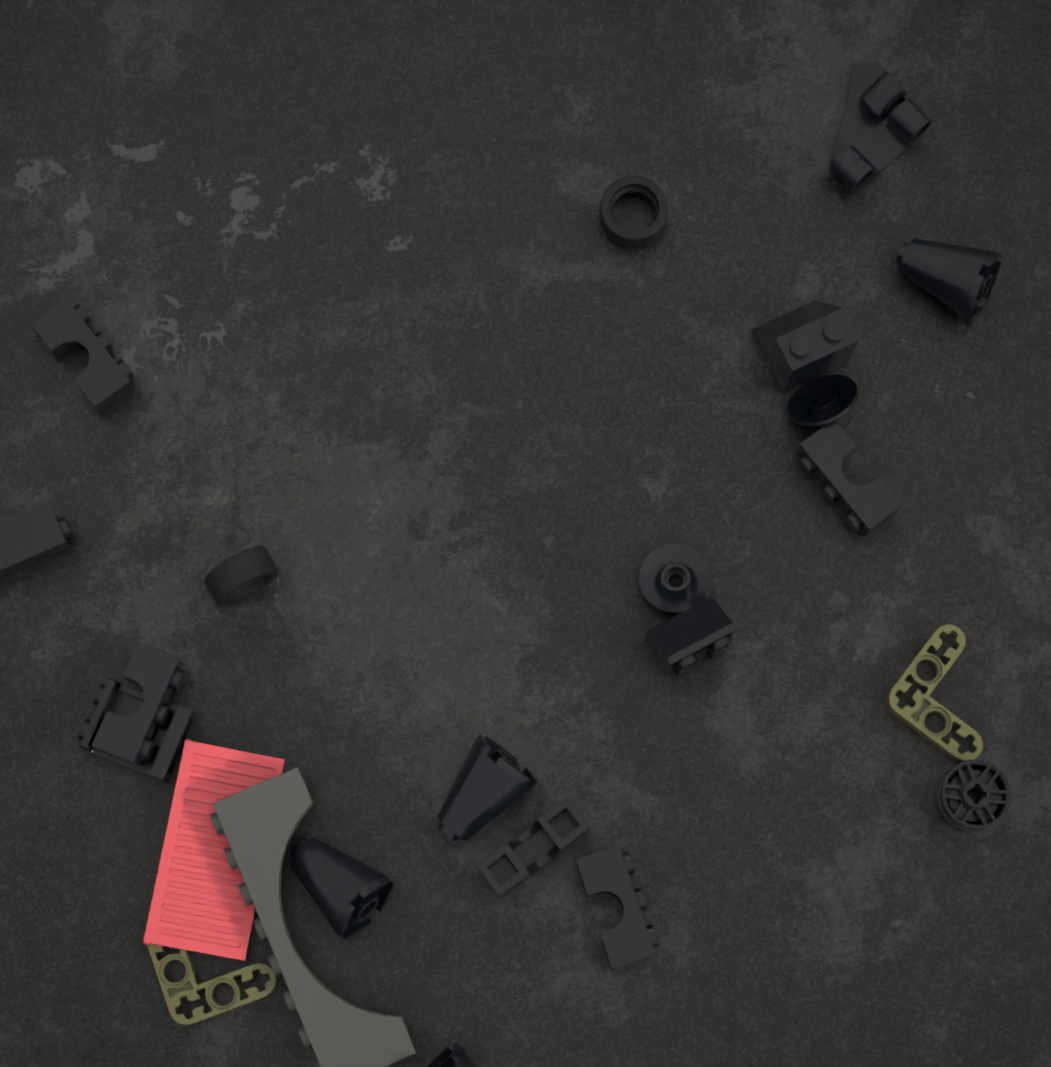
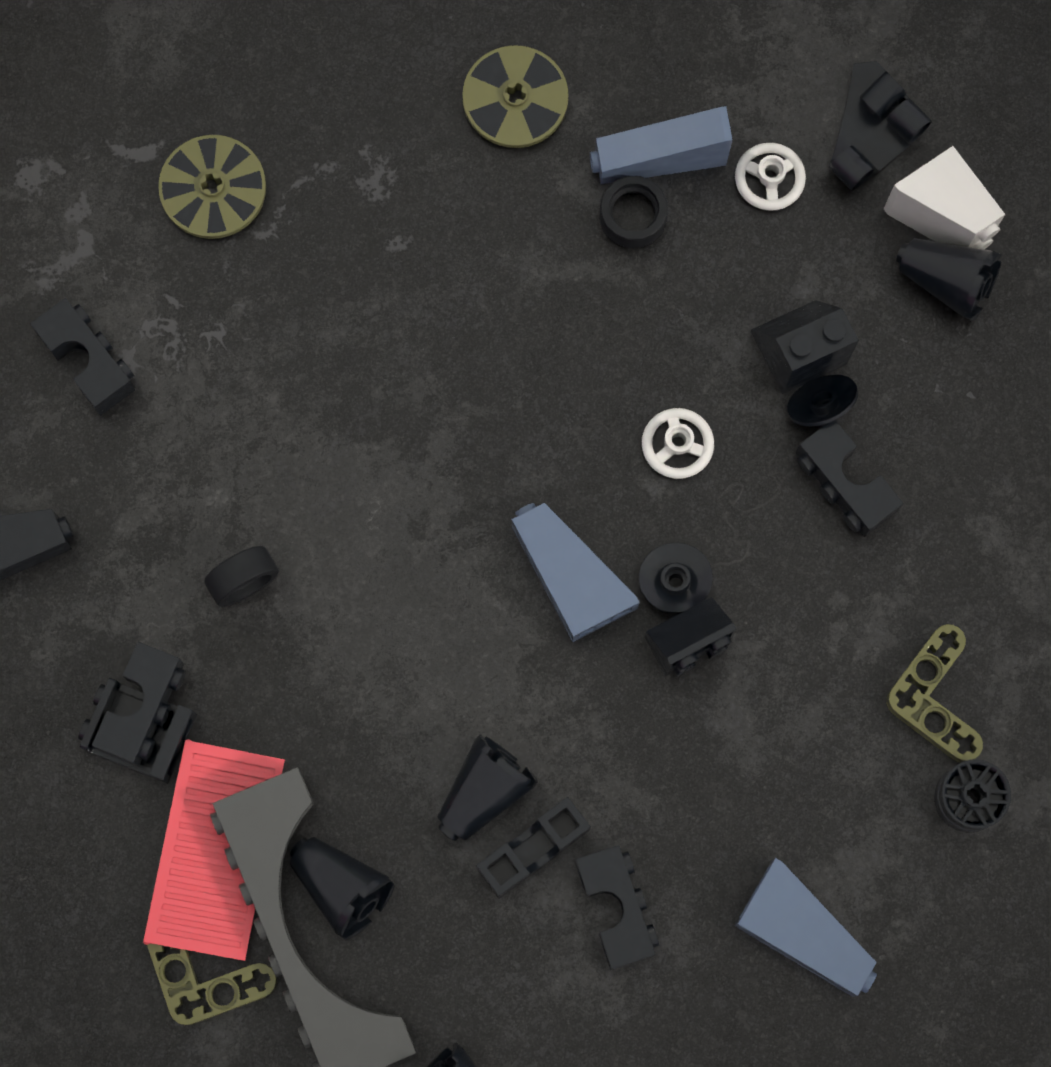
(228, 164): none -> olive piece
(526, 120): none -> olive piece
(574, 578): none -> sand blue slope
(665, 147): none -> sand blue slope
(680, 430): none -> white piece
(770, 163): none -> white piece
(802, 929): none -> sand blue slope
(946, 203): none -> white slope

